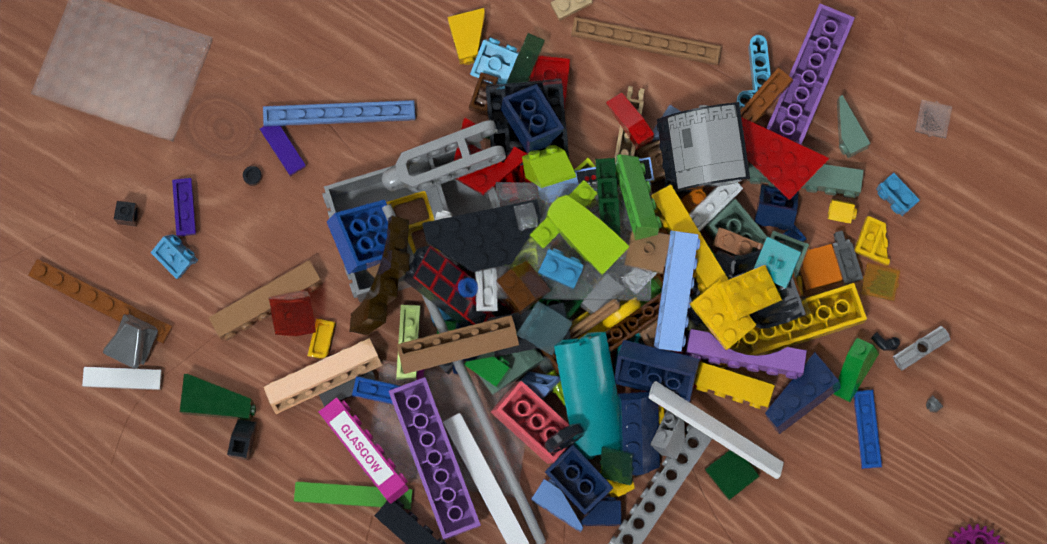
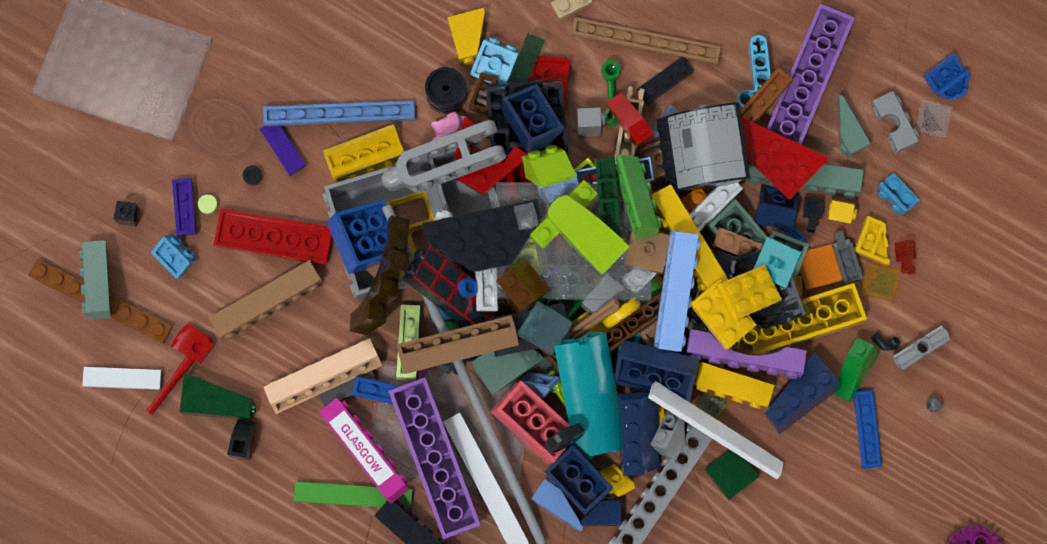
(95, 280): none -> sand green brick
(131, 342): dark grey piece -> none
(195, 348): none -> red piece
(207, 204): none -> yellowish green tile
(273, 237): none -> red plate
(292, 314): clear red slope -> none
(322, 339): yellow tile -> none
(364, 154): none -> yellow slope
(447, 125): none -> bright pink animal
(454, 85): none -> black wheel
(490, 369): green slope -> none
(561, 269): dark azure bracket -> none
(590, 122): none -> light grey brick
(610, 76): none -> green piece
(616, 465): clear green piece -> none
(666, 80): none -> black plate
(712, 404): none -> piece
(812, 210): none -> black plate
(890, 107): none -> light grey arch
(905, 253): none -> clear red plate
(948, 78): none -> blue slope

